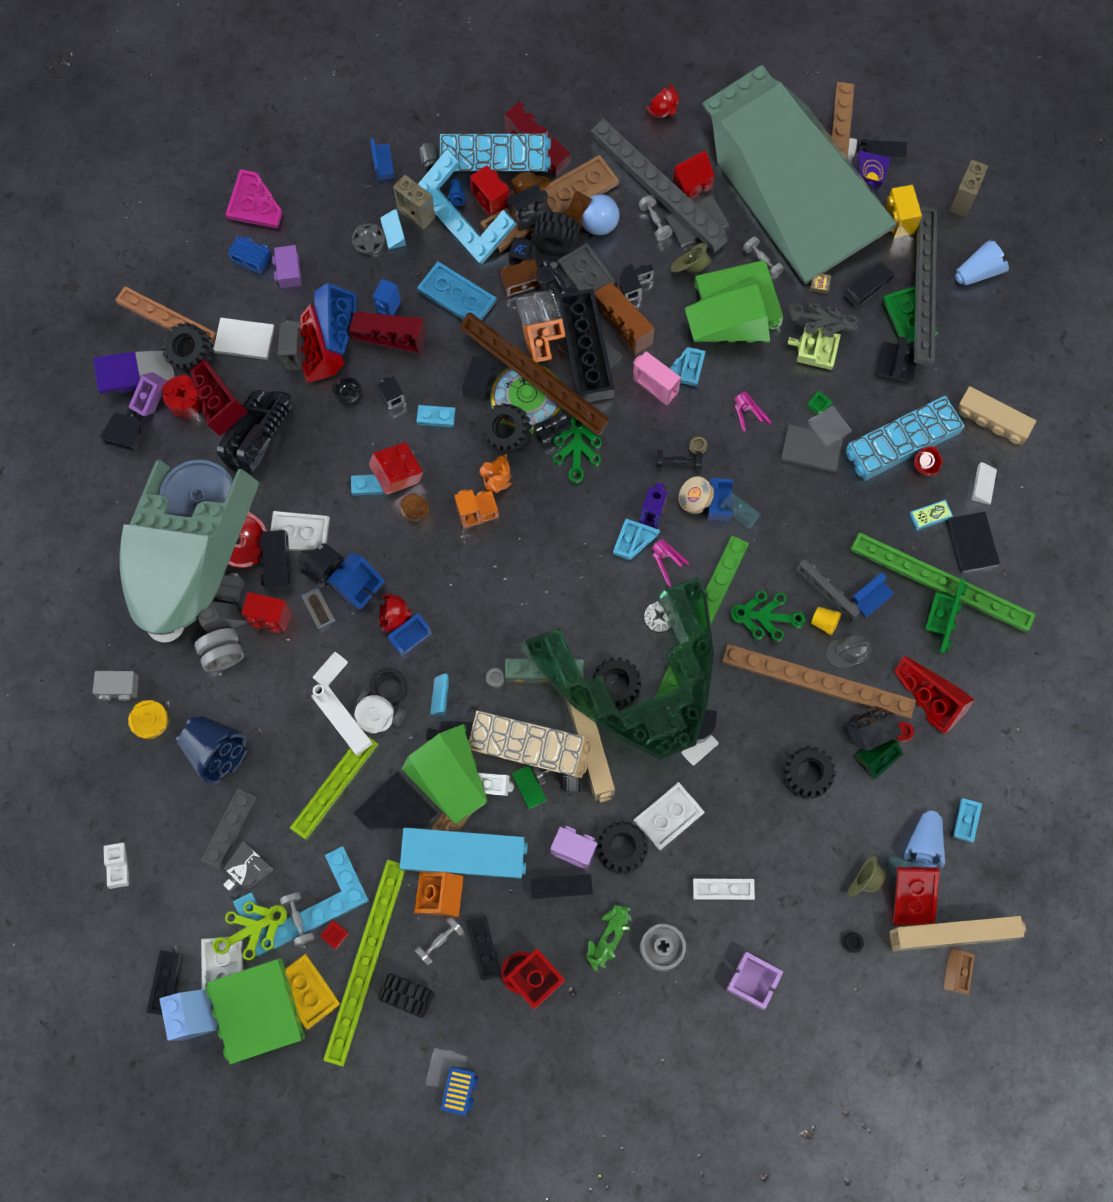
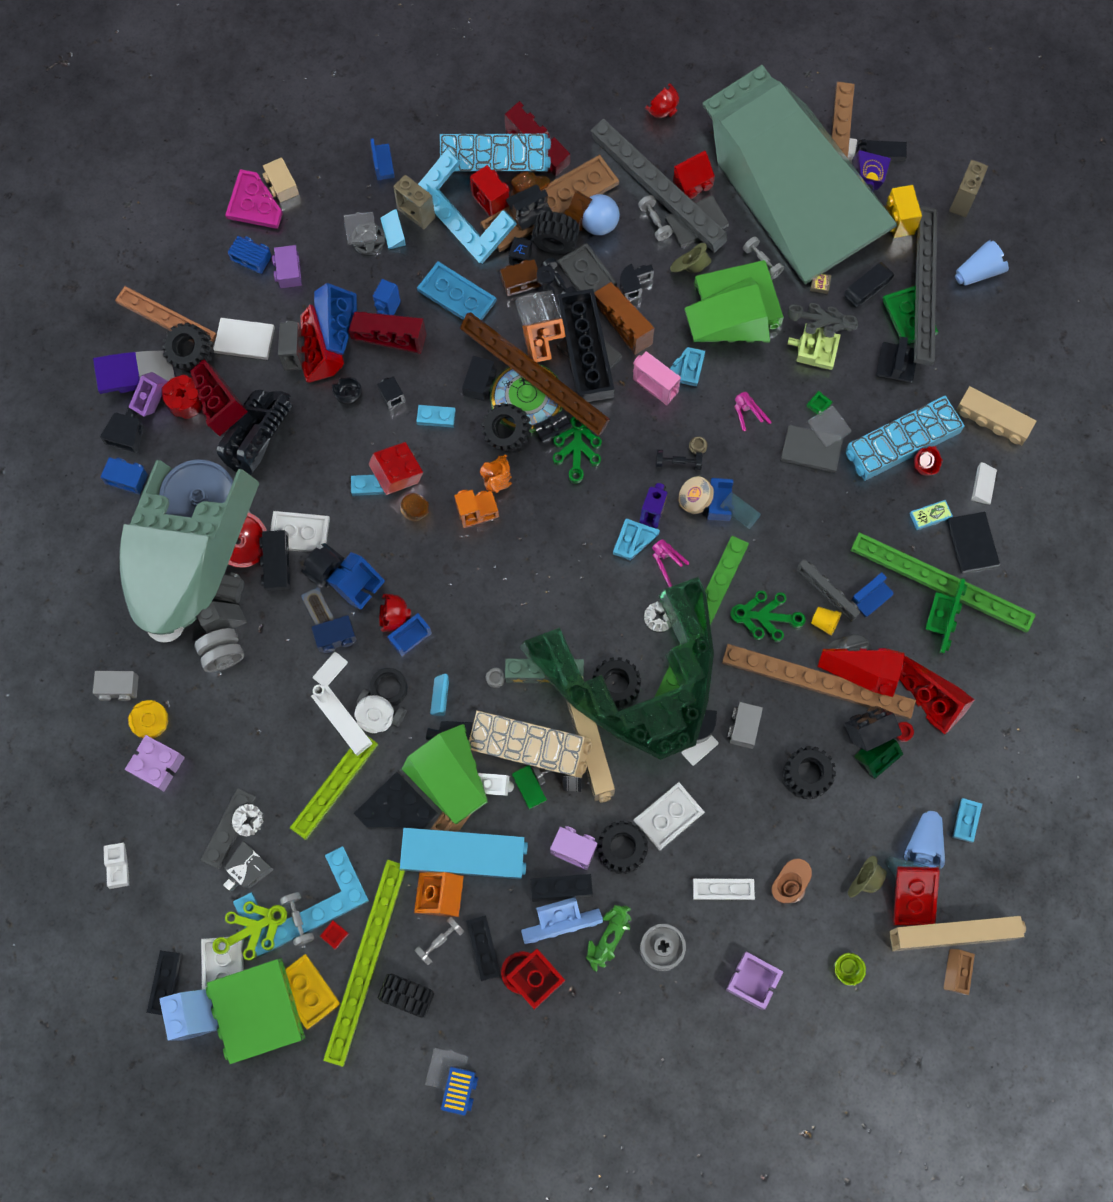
(124, 475): none -> blue brick
(153, 761): none -> lavender piece
(212, 748): dark blue cone -> none
(240, 816): none -> white gear
(266, 612): red brick -> none
(280, 179): none -> tan brick
(334, 634): none -> dark blue brick
(360, 228): none -> clear piece
(428, 155): dark grey brick -> none
(456, 193): blue cone -> none
(560, 919): none -> light blue bracket
(745, 725): none -> light grey brick
(792, 881): none -> nougat piece
(850, 969): none -> lime hair
(853, 942): black plate -> none
(870, 669): none -> red wedge

